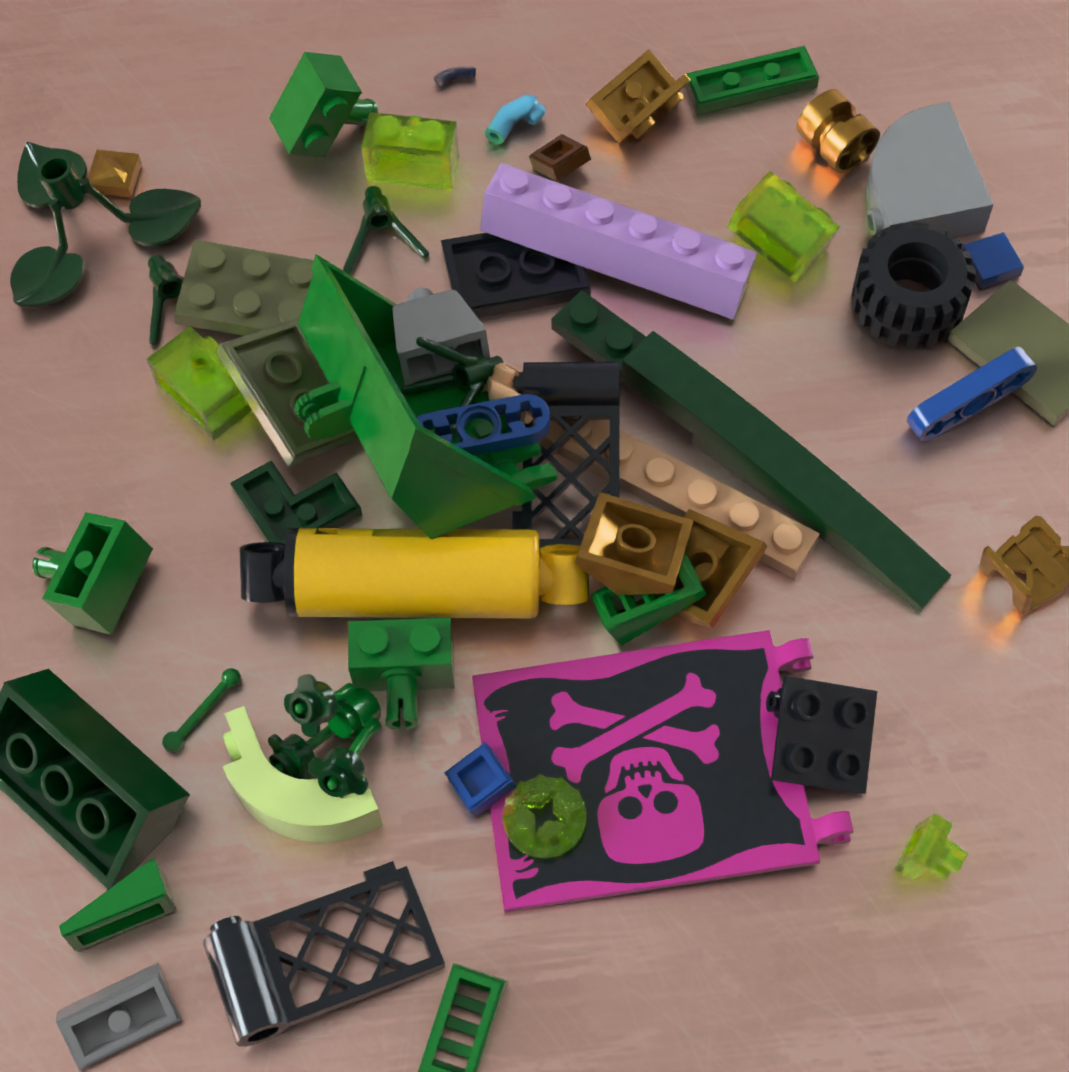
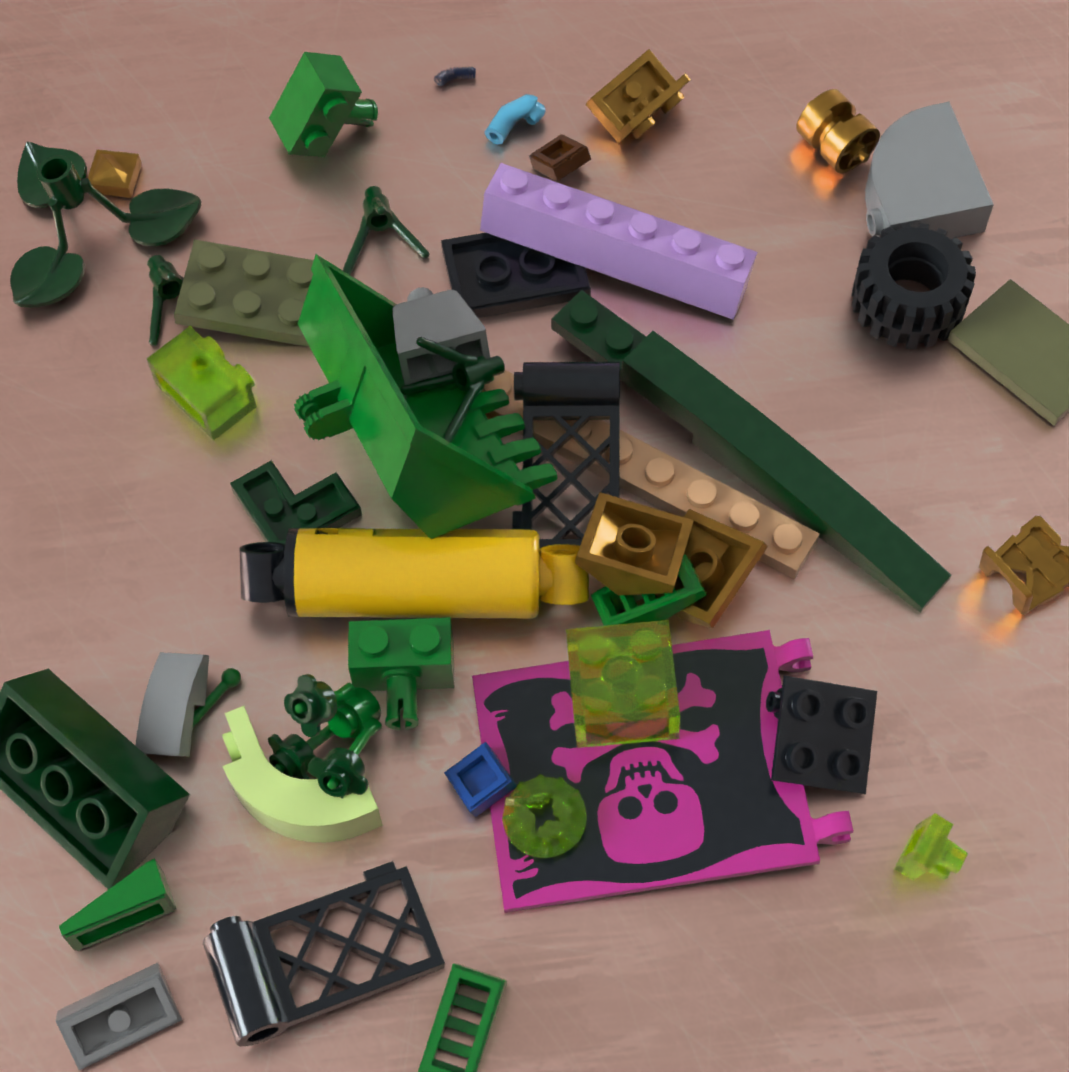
(94, 573): green brick -> none
(169, 703): none -> light grey slope
(272, 373): olive tile -> none
(410, 150): clear neon green brick -> none
(490, 410): blue beam -> none
(502, 386): light nougat arm -> none
(623, 684): none -> clear neon green brick
(751, 80): green tile -> none
(783, 226): clear neon green brick -> none
(971, 394): blue beam -> none
(994, 260): blue tile -> none

